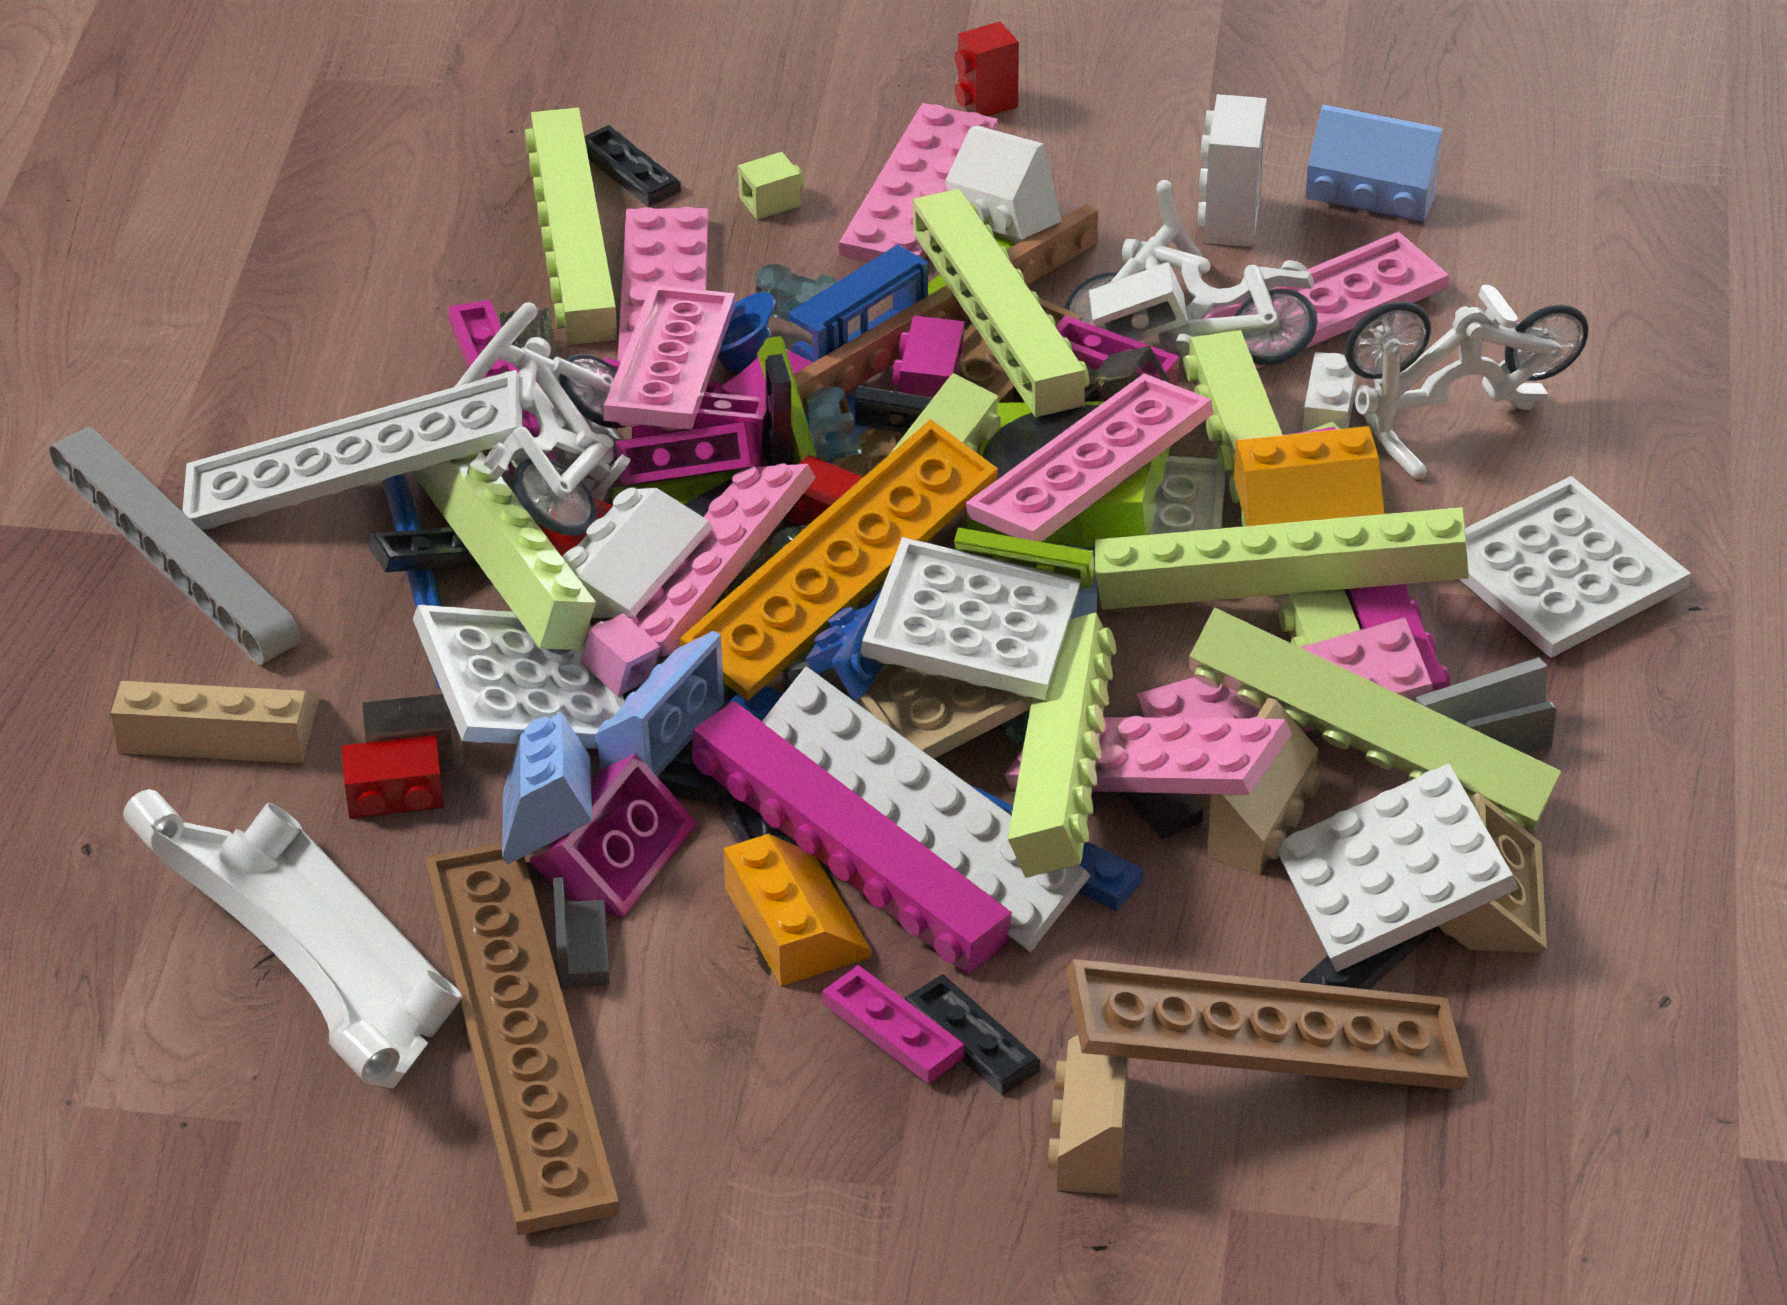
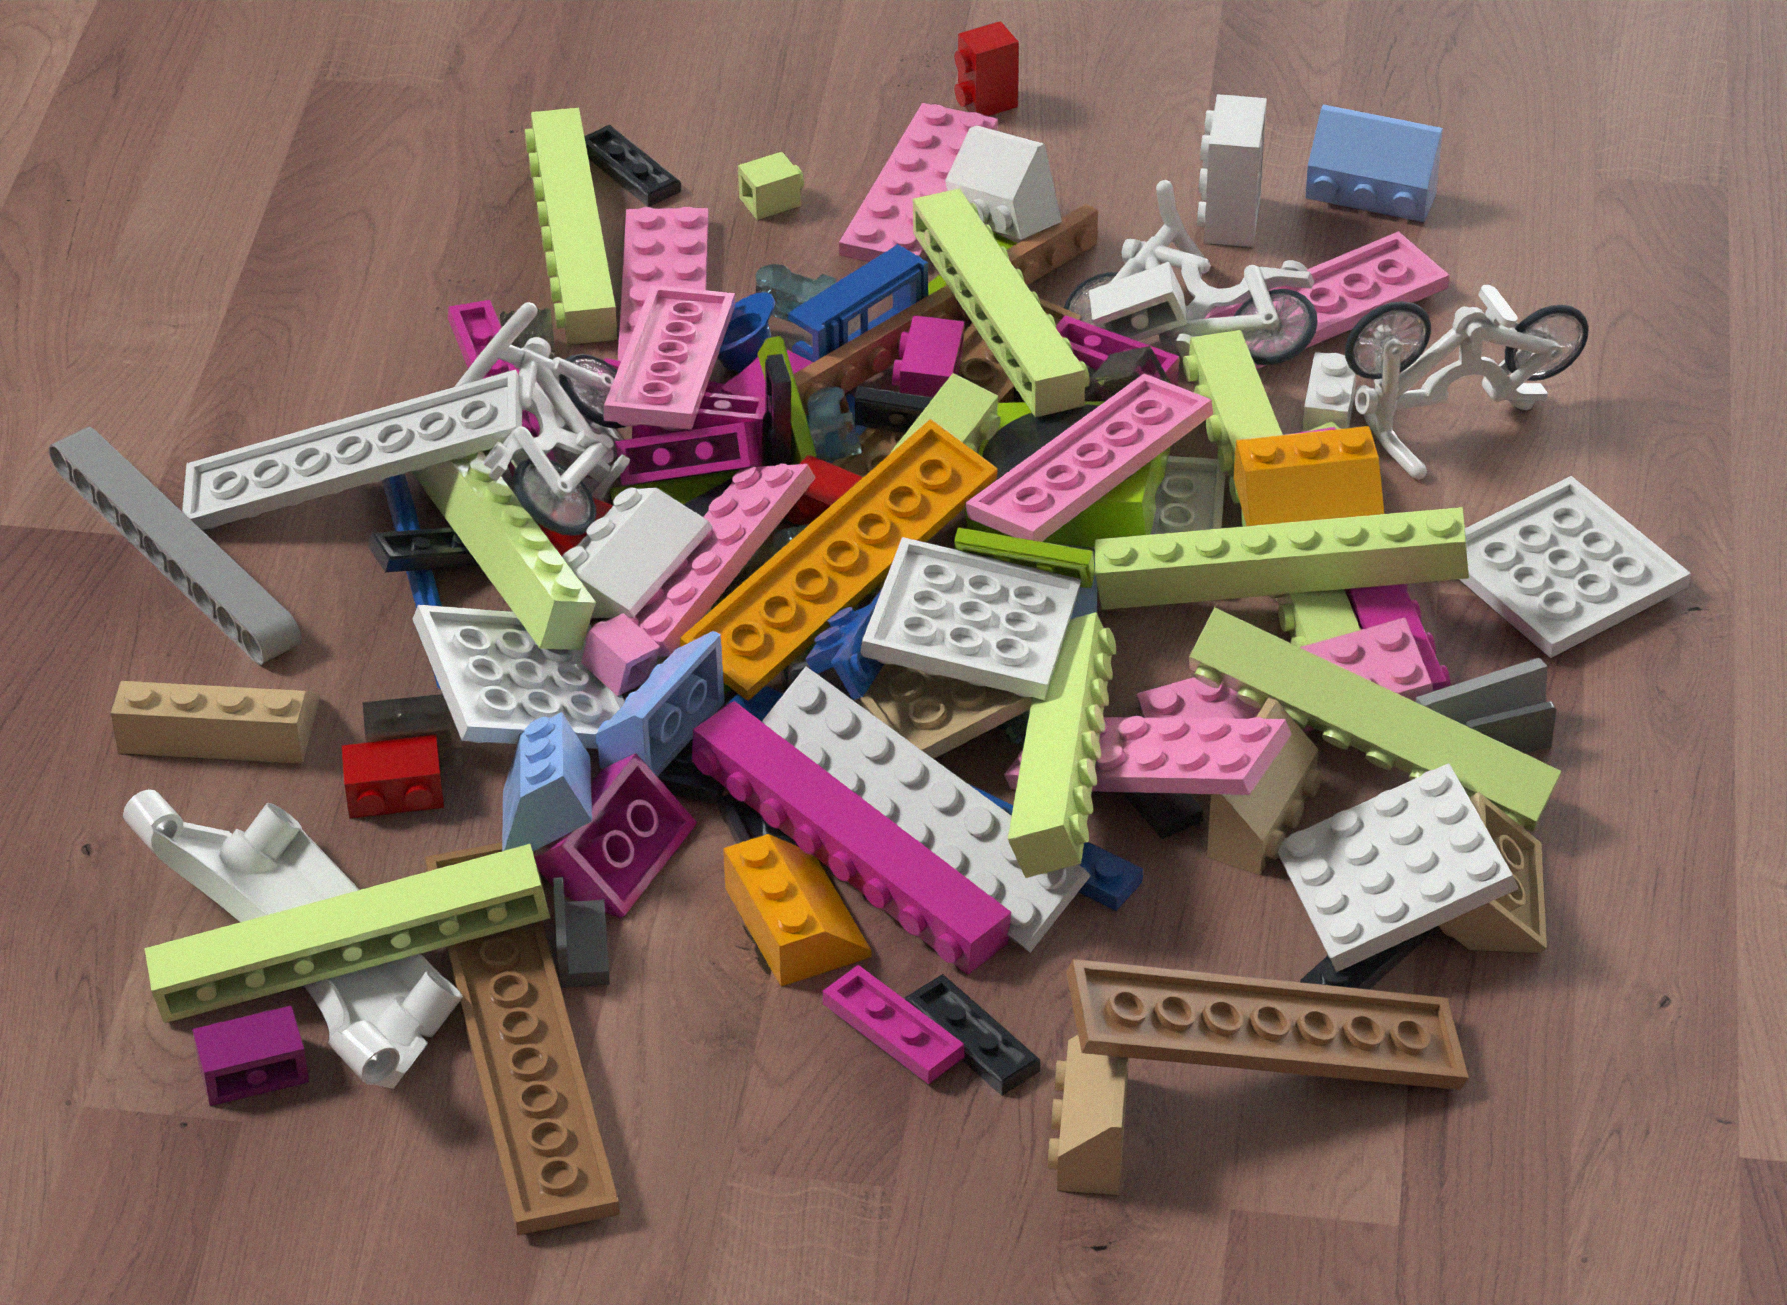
(250, 1055): none -> magenta brick
(346, 933): none -> yellowish green brick

